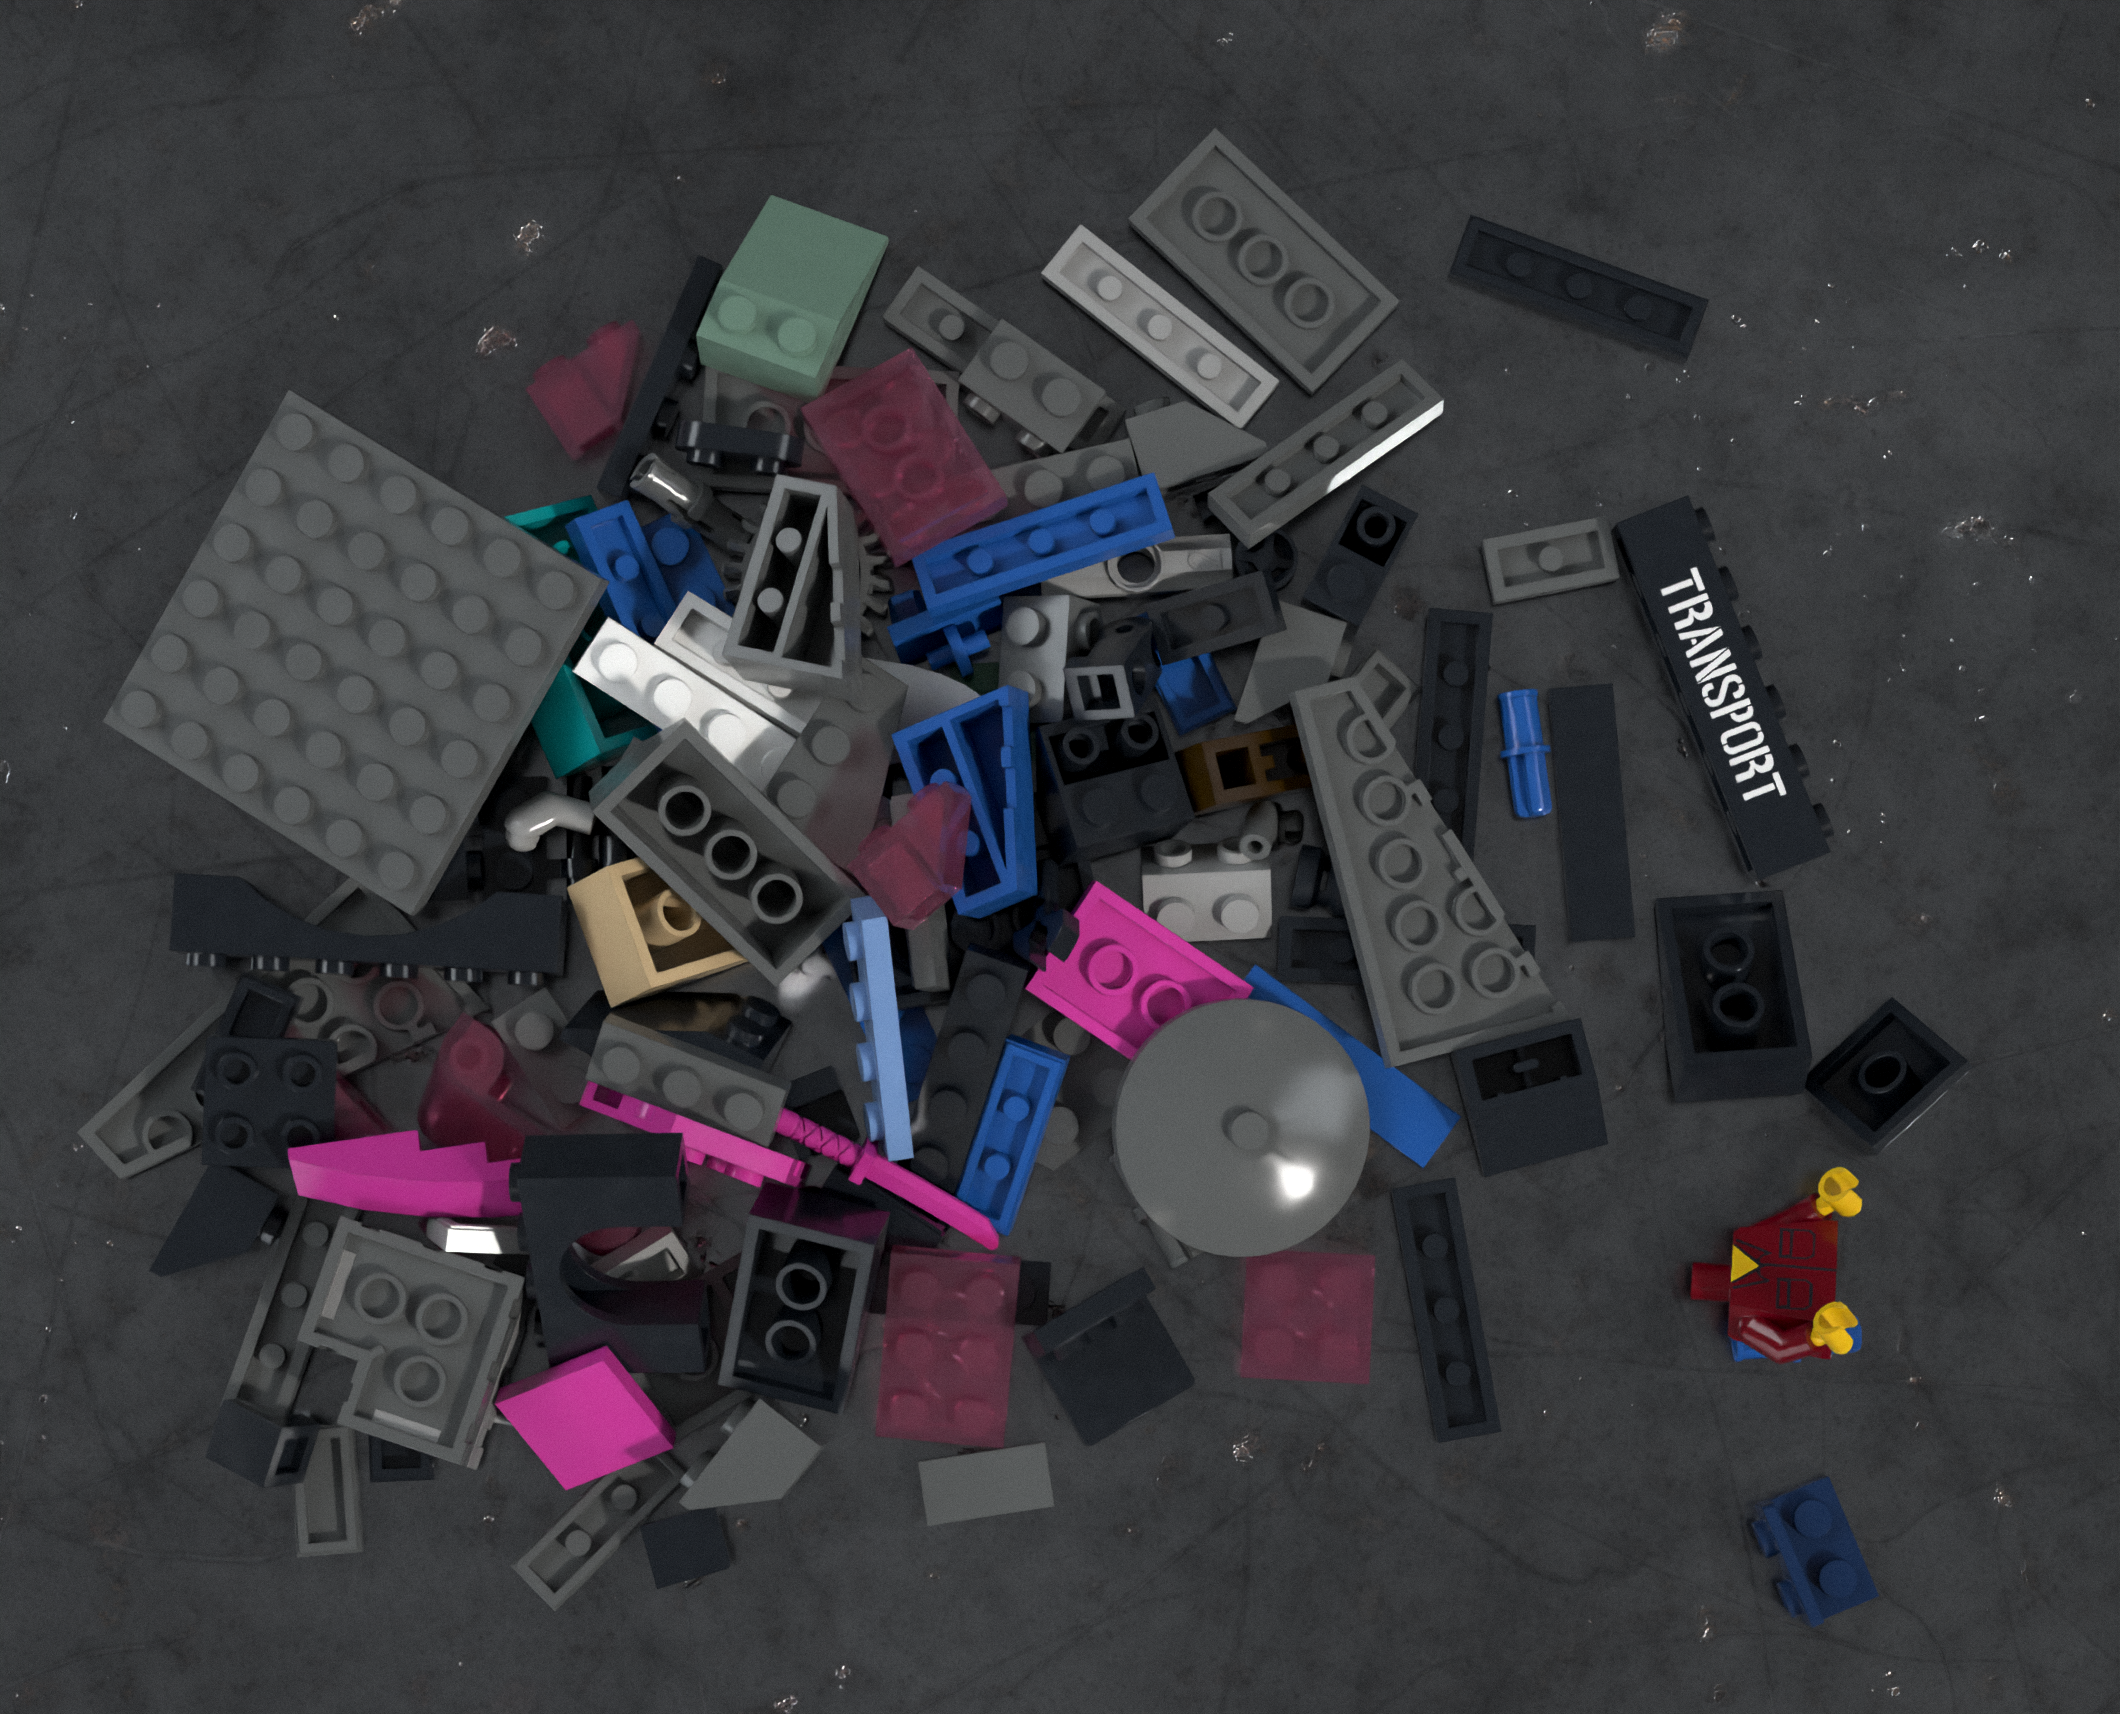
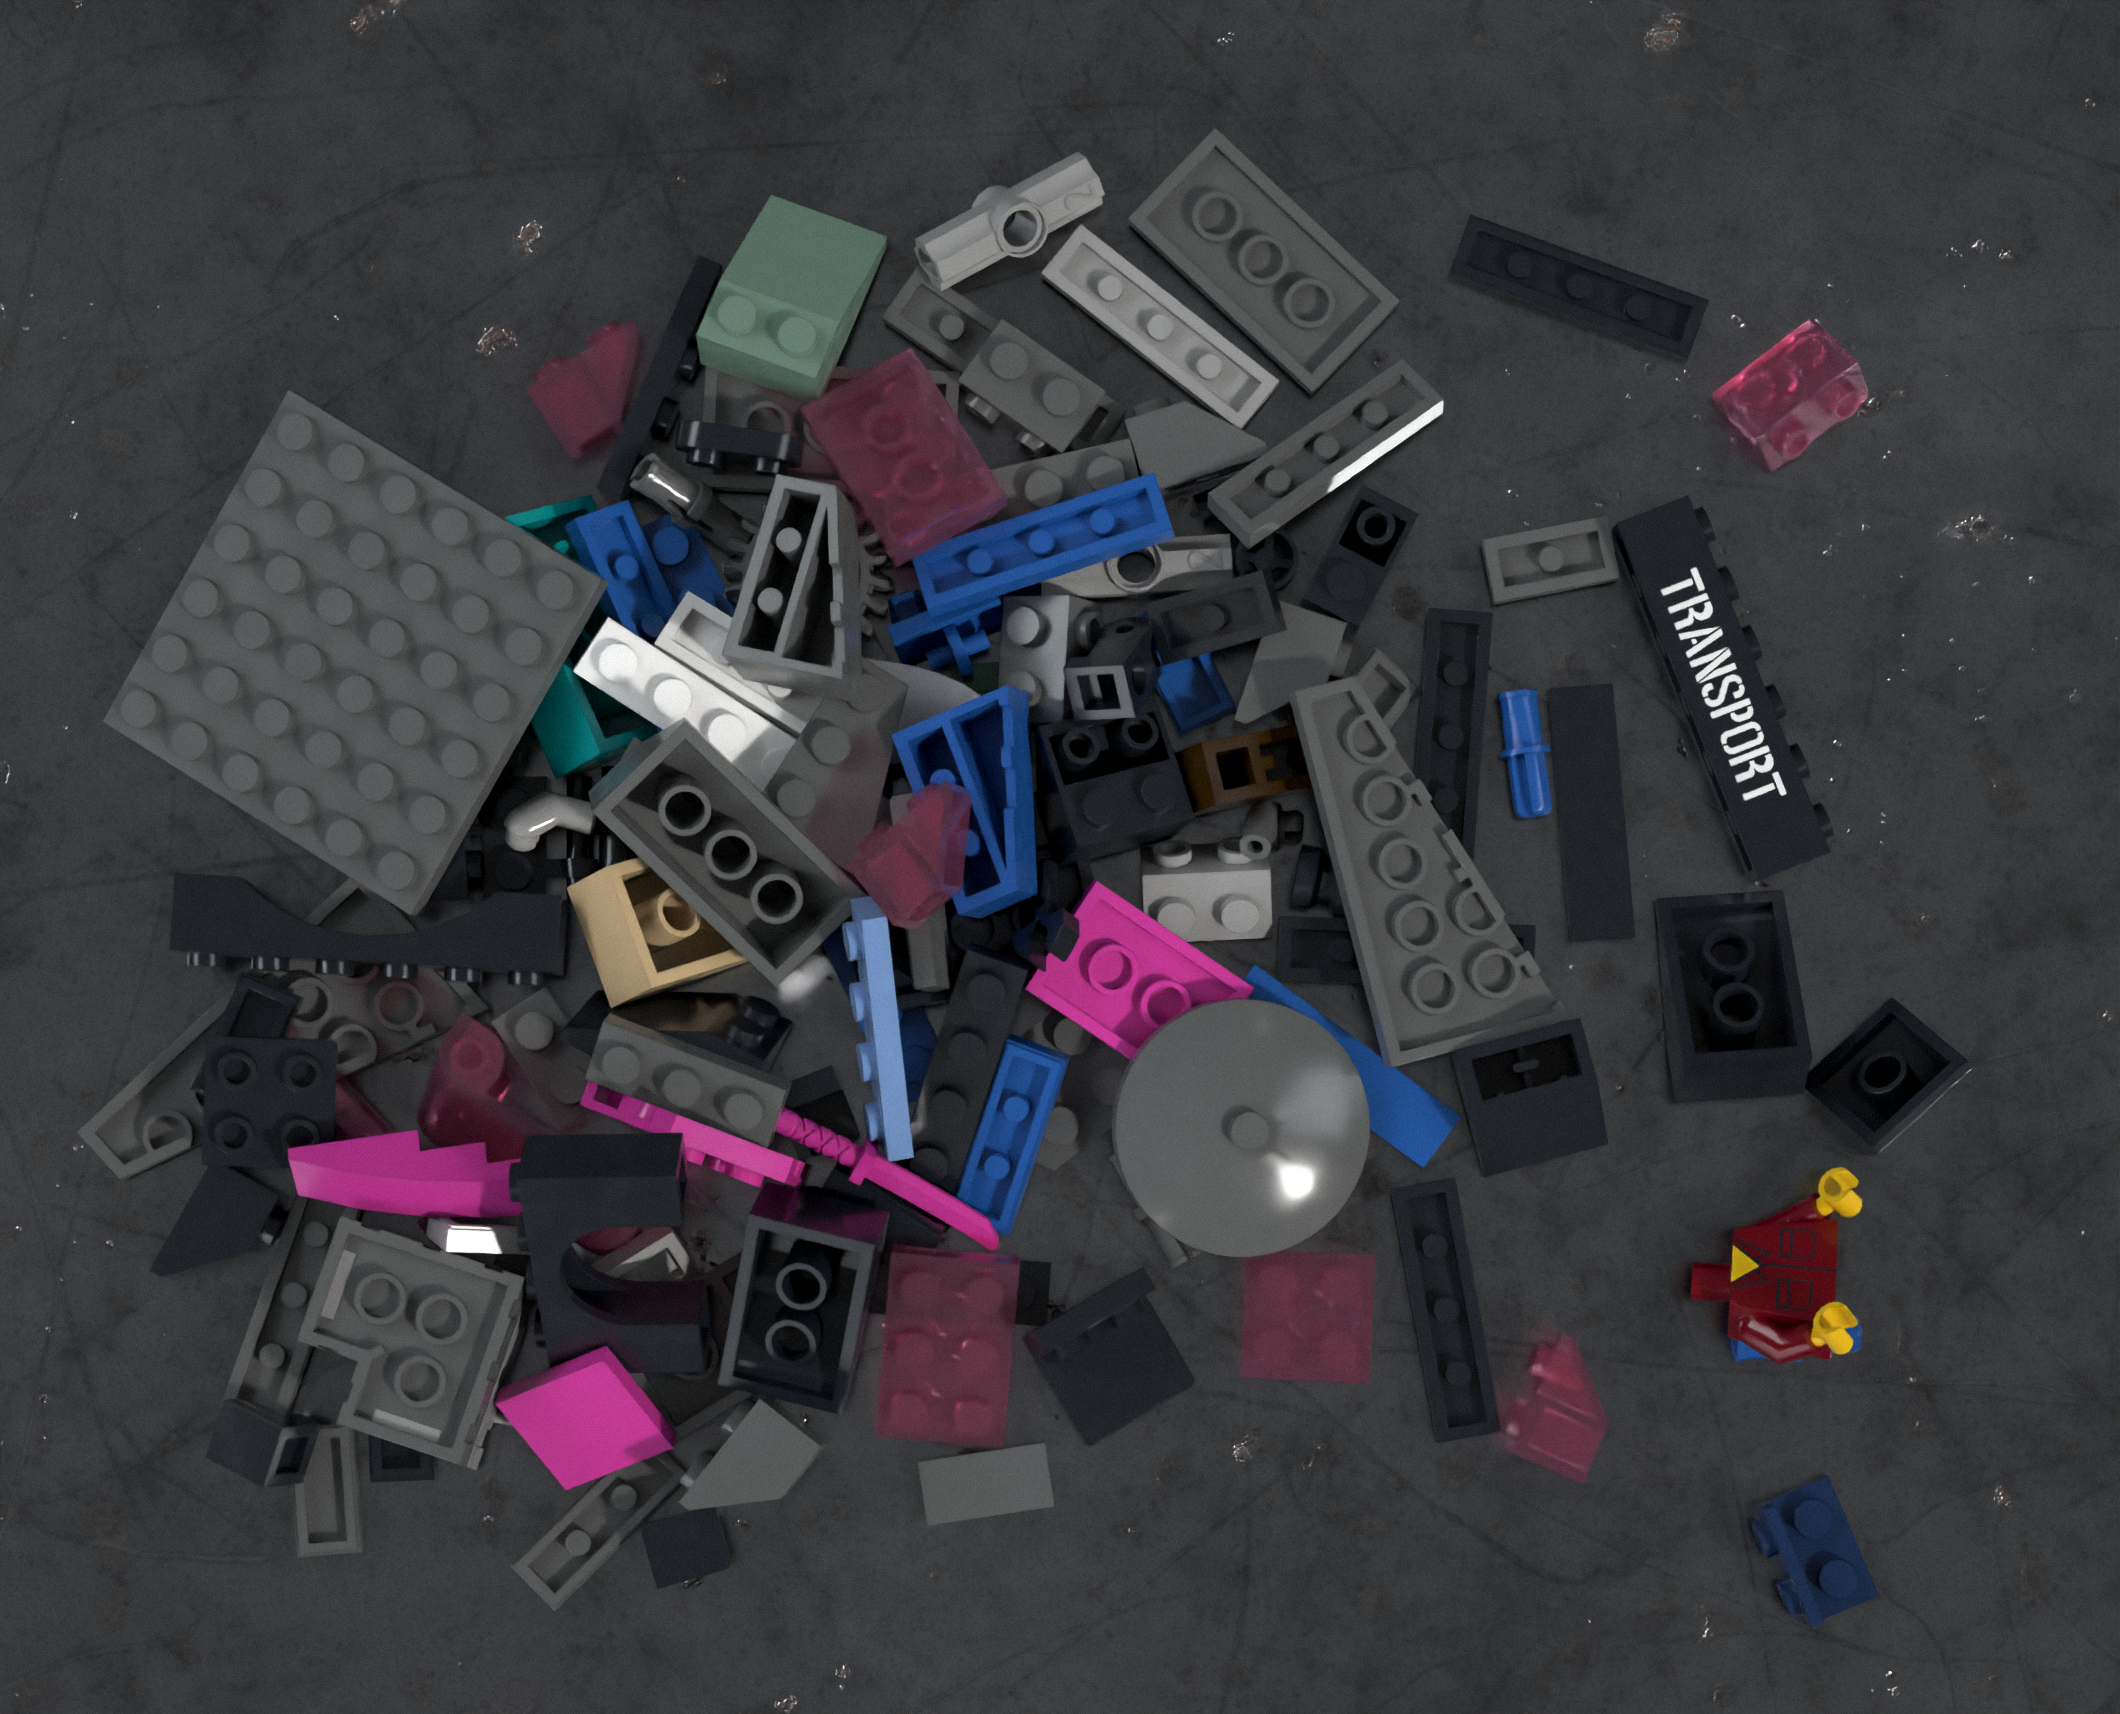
(978, 237): none -> light grey piece
(1563, 1414): none -> clear pink slope
(1793, 393): none -> clear pink bracket

